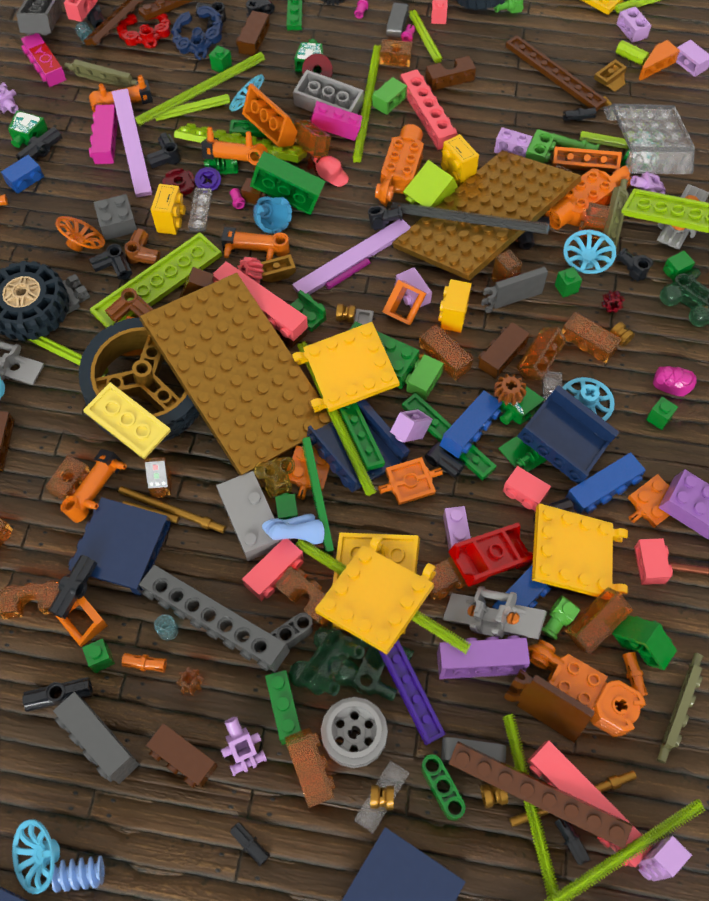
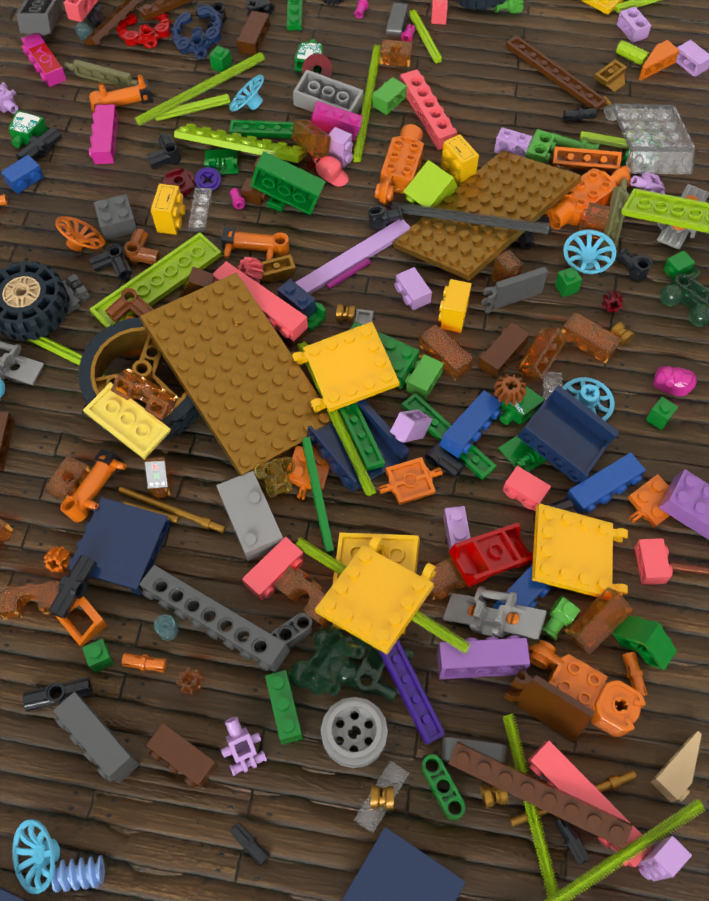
(57, 559): none -> orange gear
(131, 385): none -> clear orange arch
(132, 143): lavender tile -> none
(213, 148): orange piece -> none
(269, 118): orange slope -> none
(272, 214): dark azure hair -> none
(286, 506): green brick -> none
(297, 298): none -> dark blue brick
(299, 527): light blue piece -> none
(310, 767): clear orange brick -> none
(341, 146): none -> lavender brick
(396, 297): orange tile -> none
(439, 77): reddish brown arch -> none
(679, 715): olive plate -> none
(679, 770): none -> tan slope

